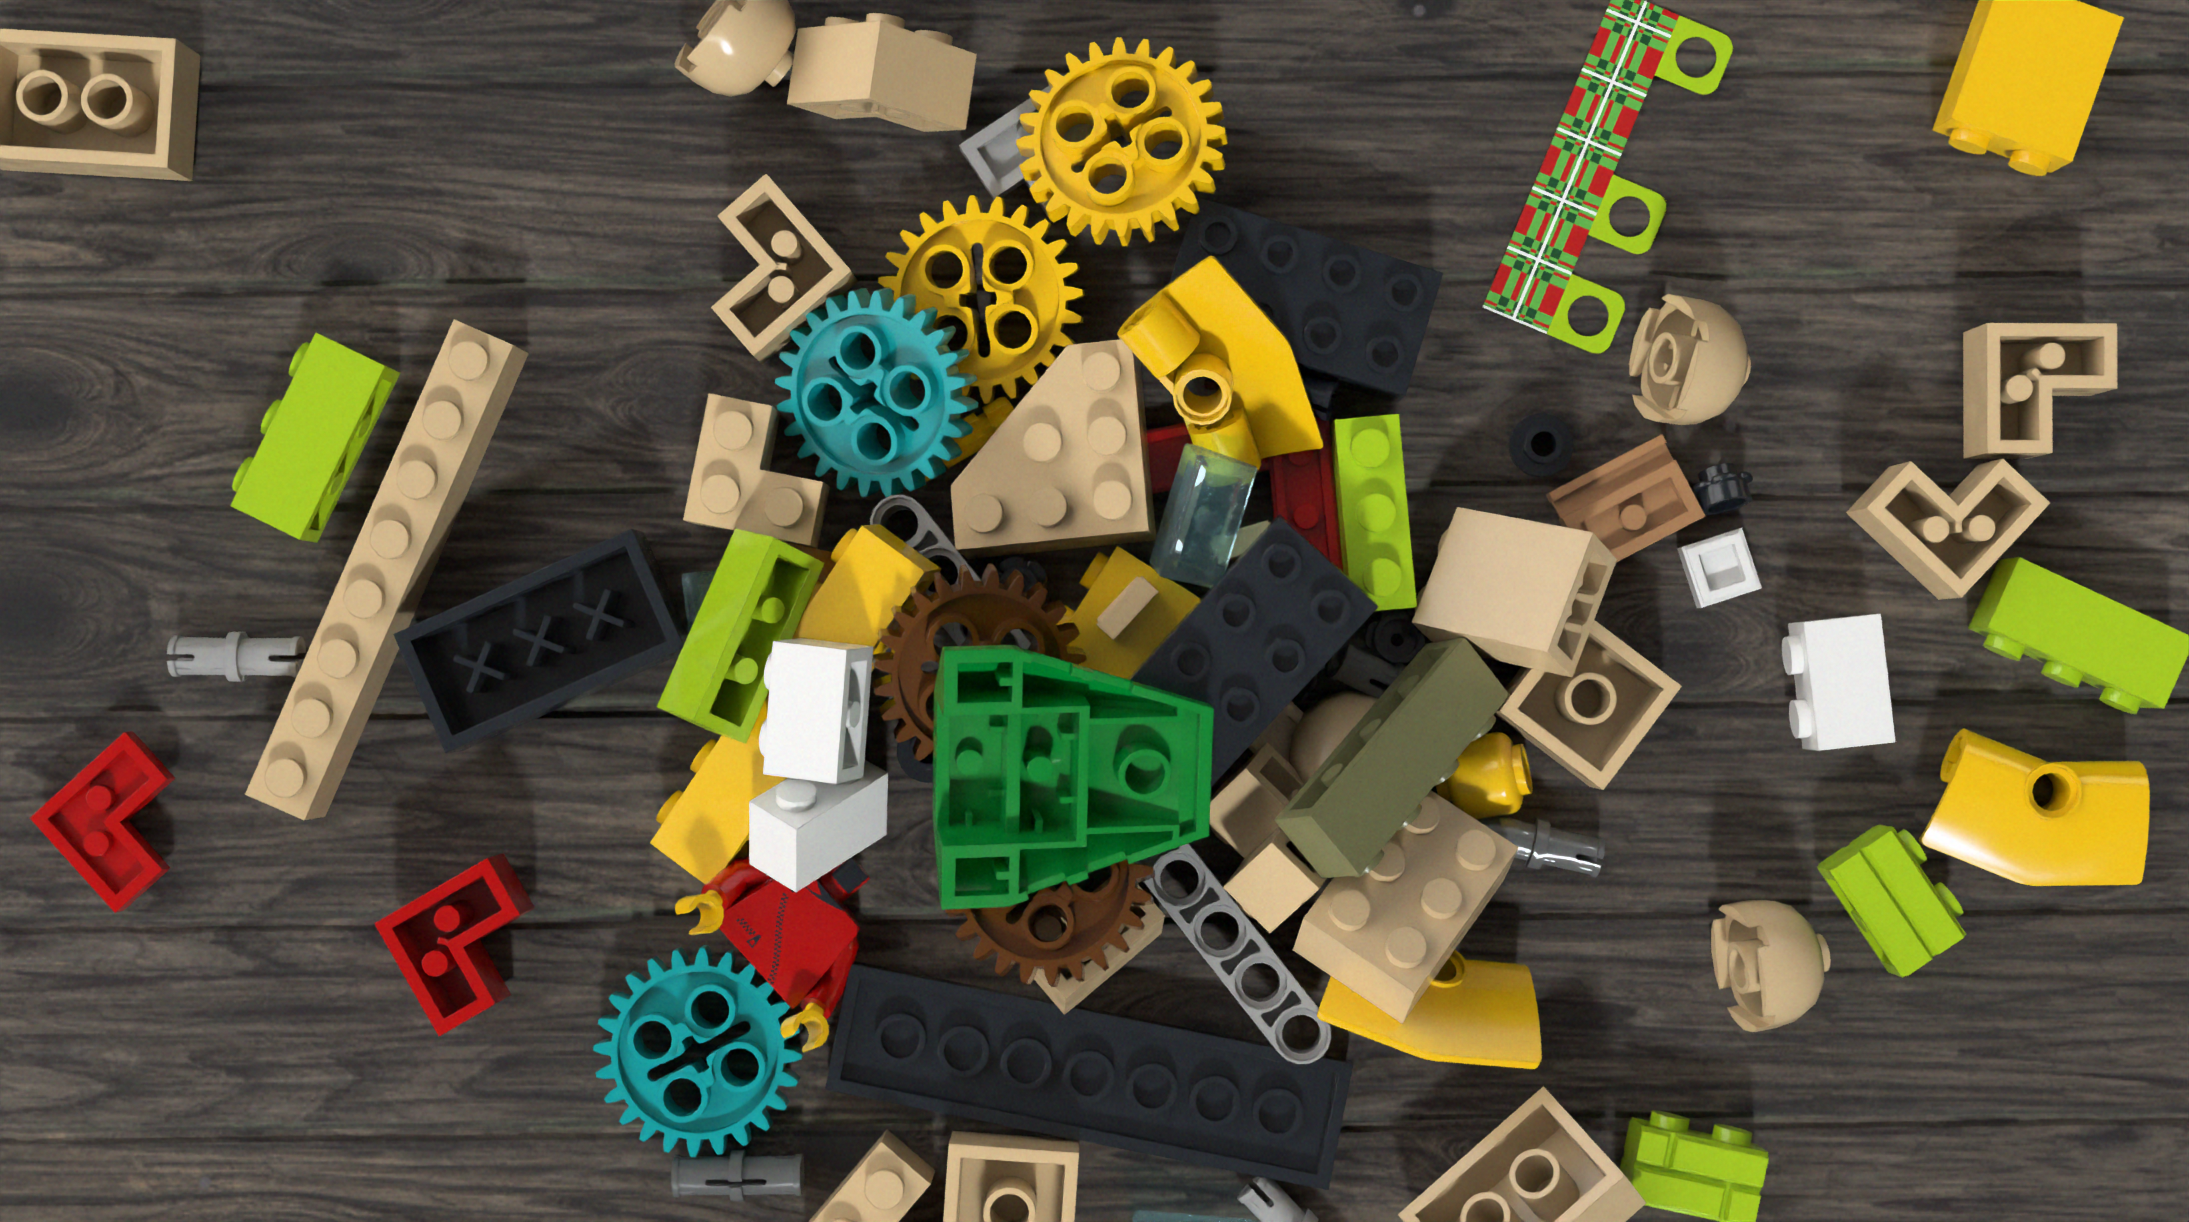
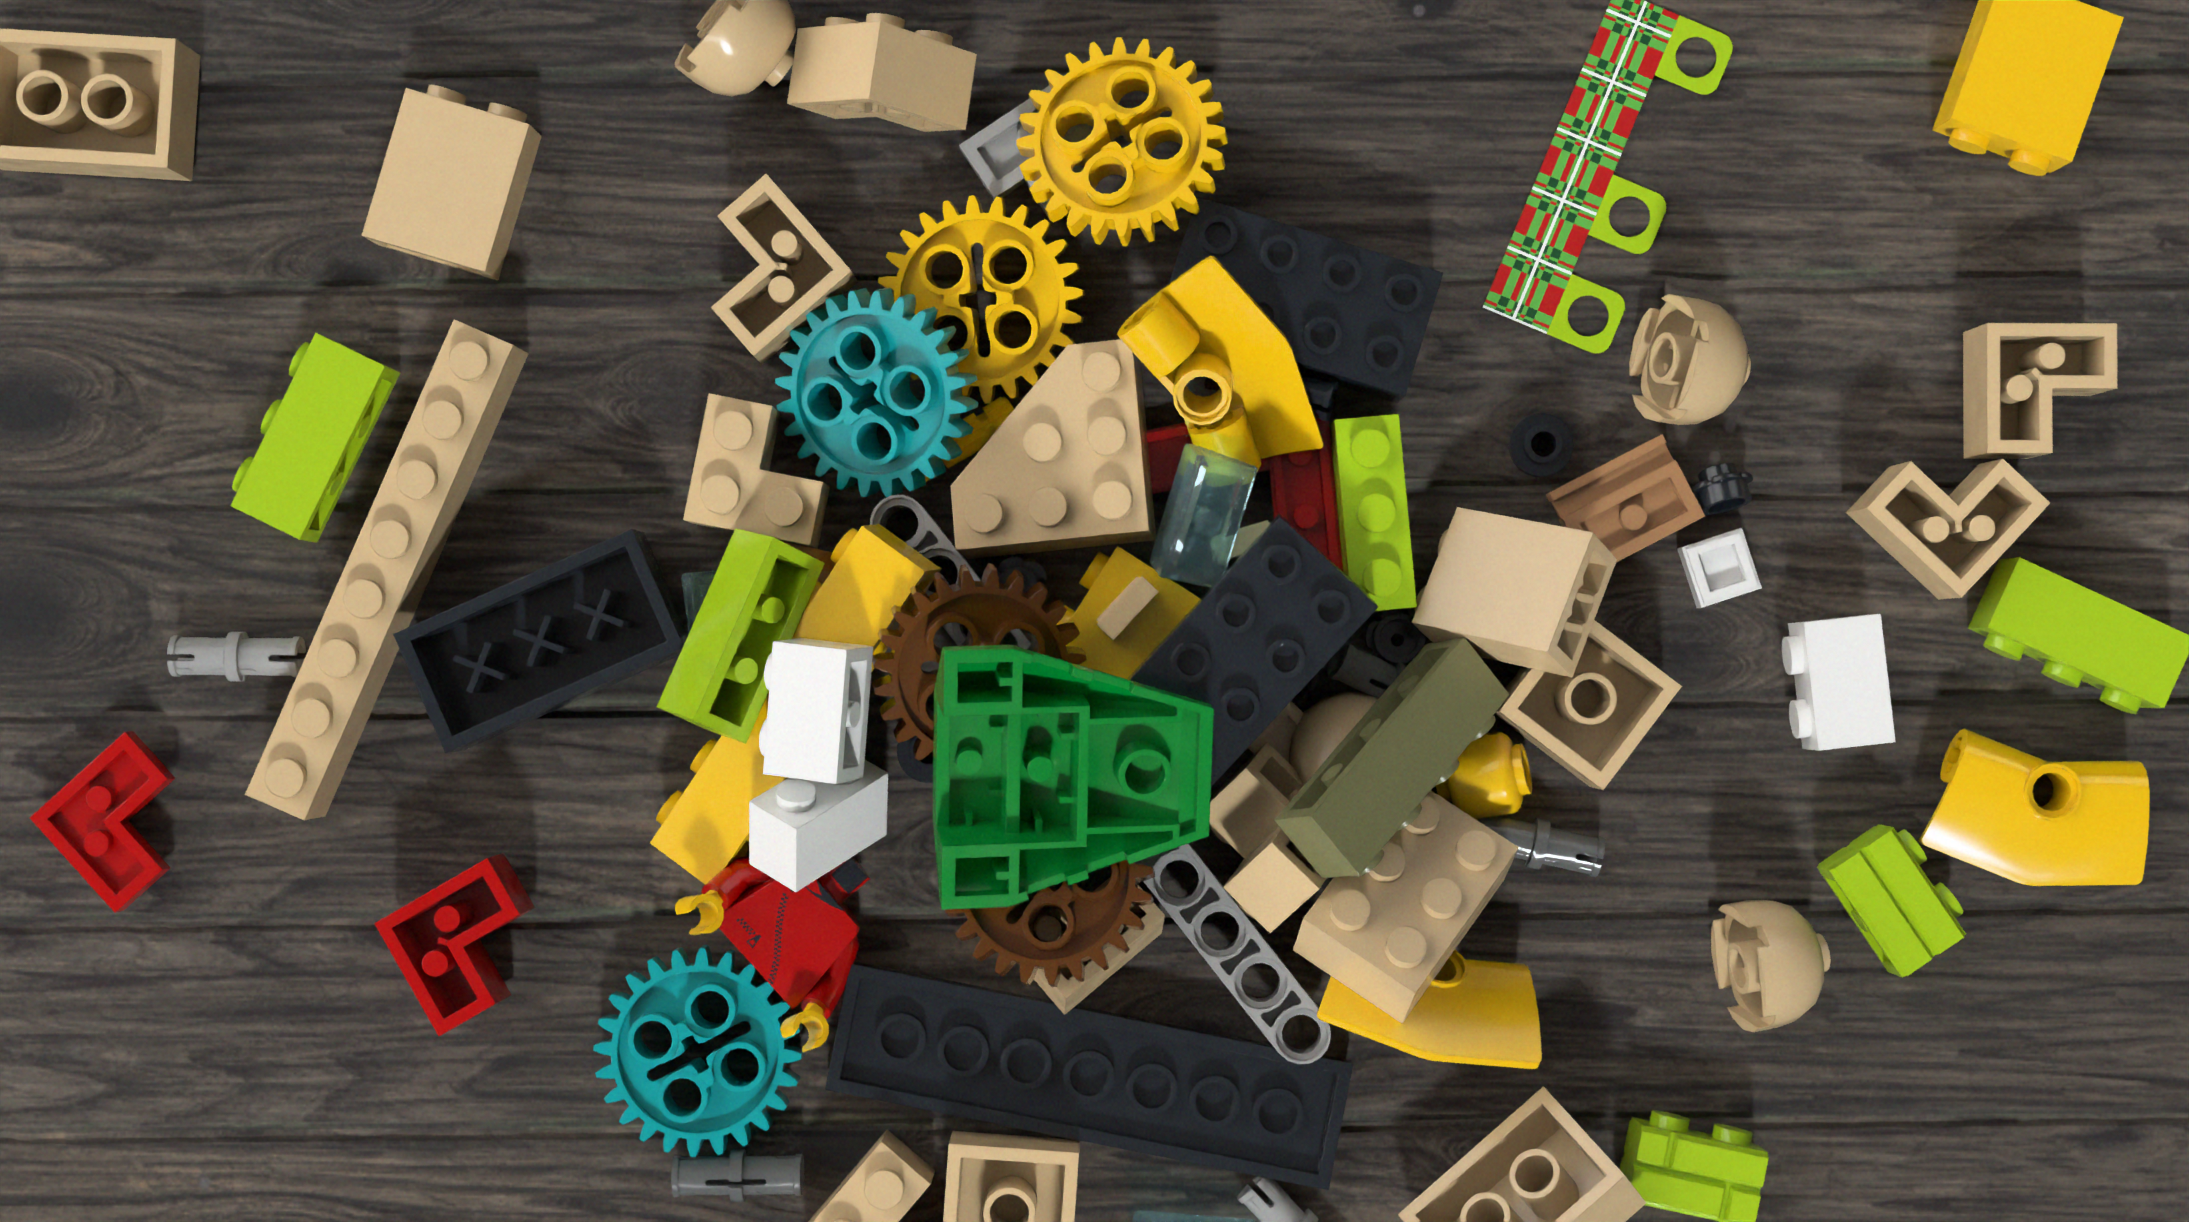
(452, 181): none -> tan brick

